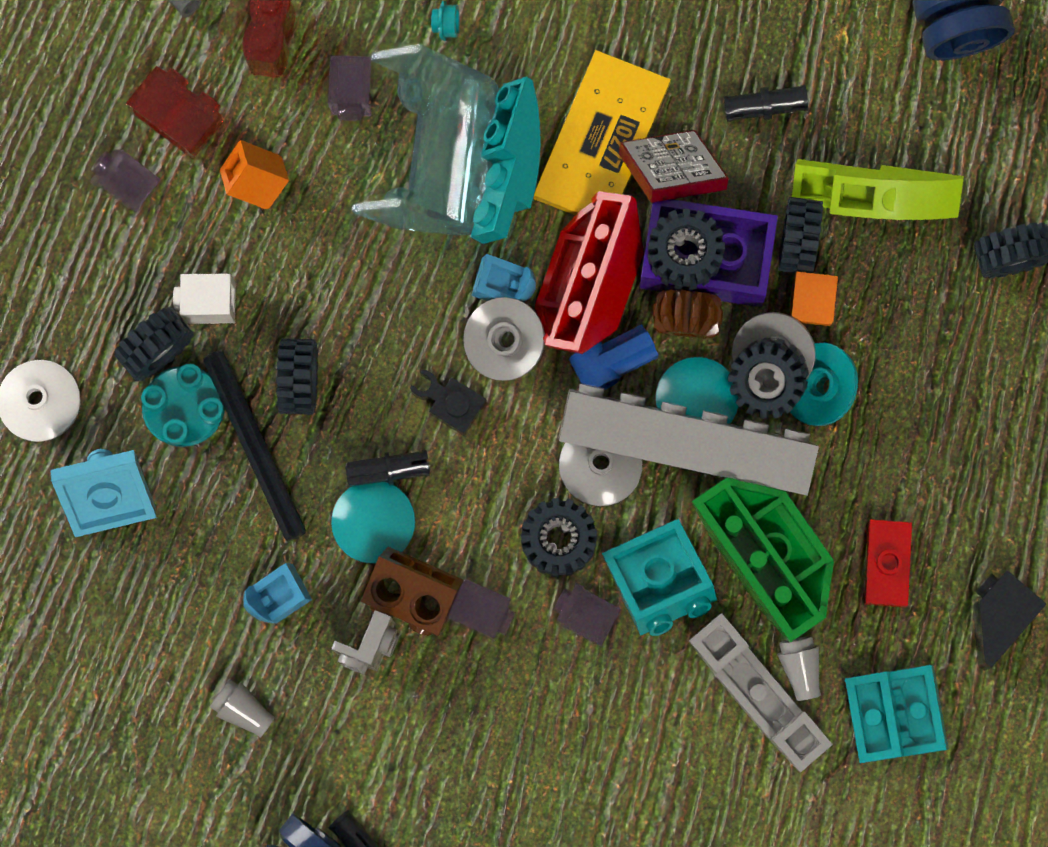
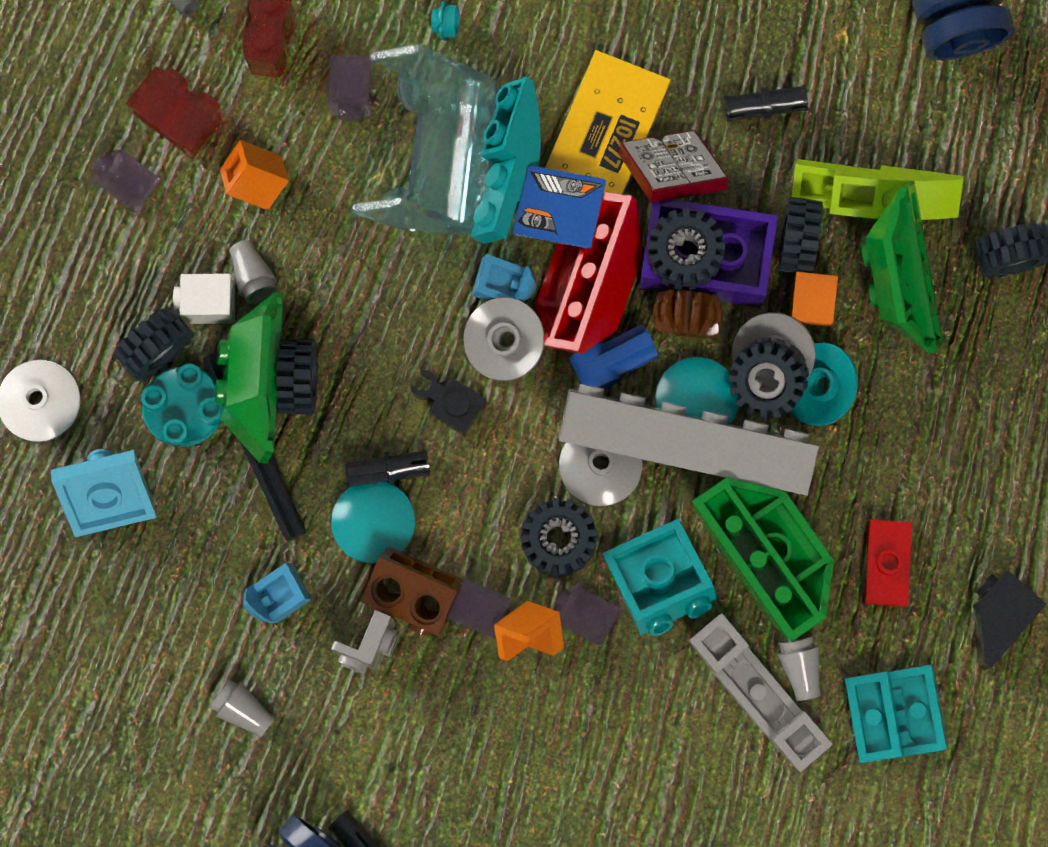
(249, 377): none -> green wedge
(252, 274): none -> light grey cone
(529, 627): none -> orange panel
(559, 206): none -> blue sticker
(902, 271): none -> green wedge

